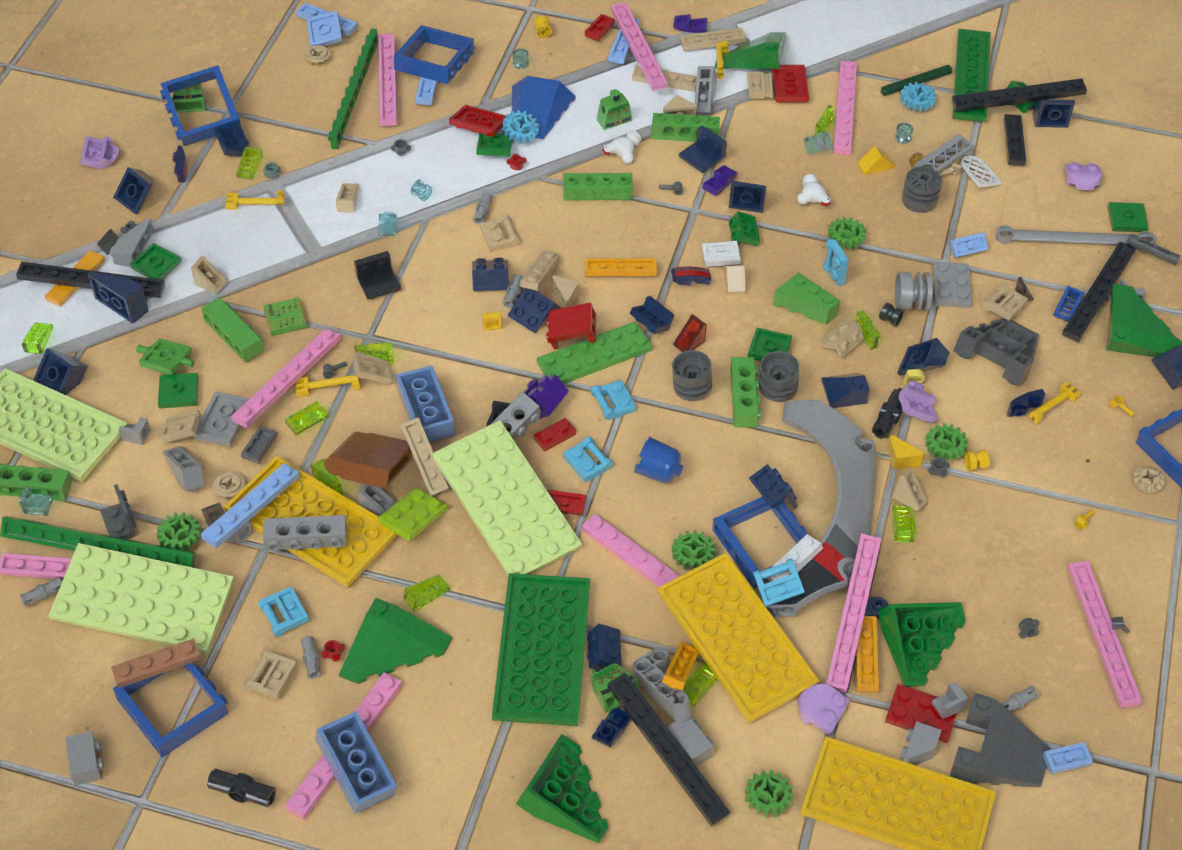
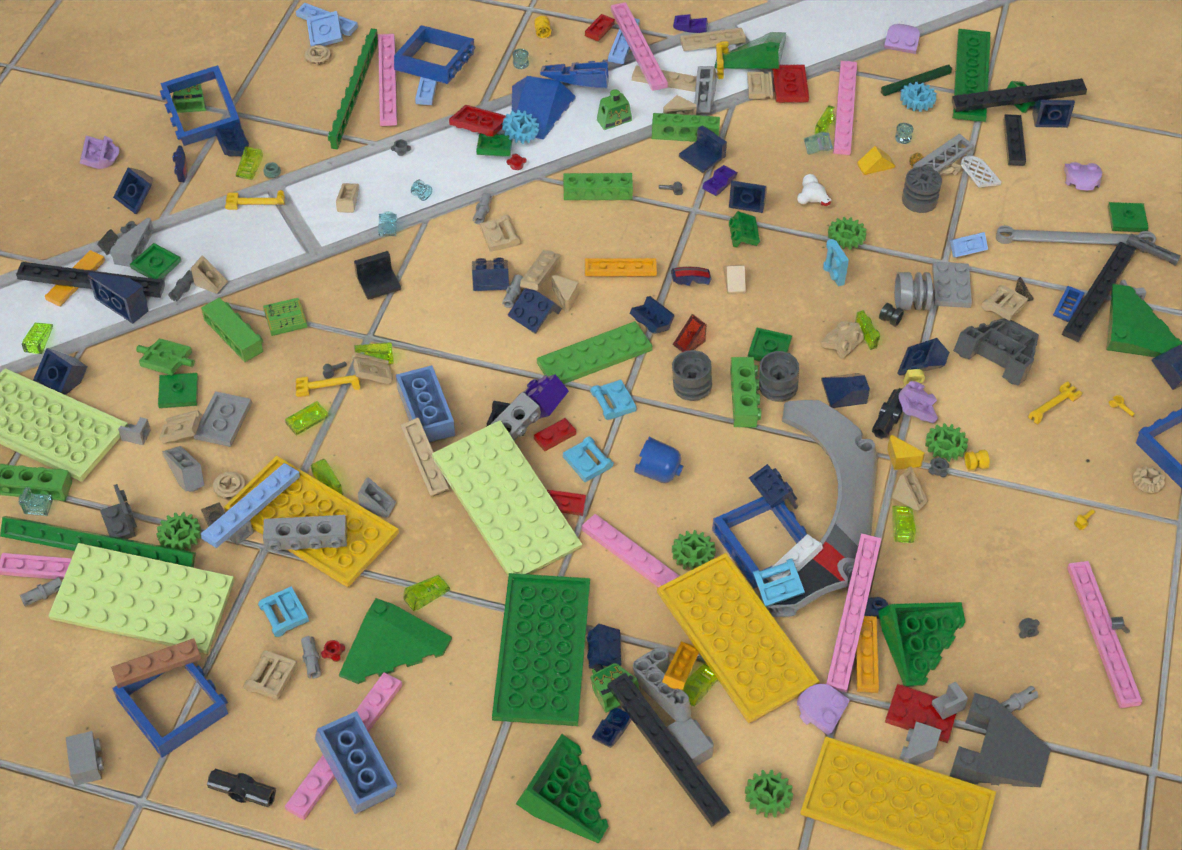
(182, 286): none -> dark grey pin
(259, 444): dark grey plate -> none
(285, 378): bright pink plate -> none
(369, 459): dark orange piece -> none
(412, 514): lime plate -> none
(491, 321): yellow plate -> none
(571, 323): red panel -> none
(583, 74): none -> blue wedge
(623, 146): white animal -> none
(721, 253): white plate -> none
(807, 298): bright green wedge -> none
(902, 38): none -> lavender slope
(1028, 400): clear blue slope -> none
(1067, 758): light blue plate -> none

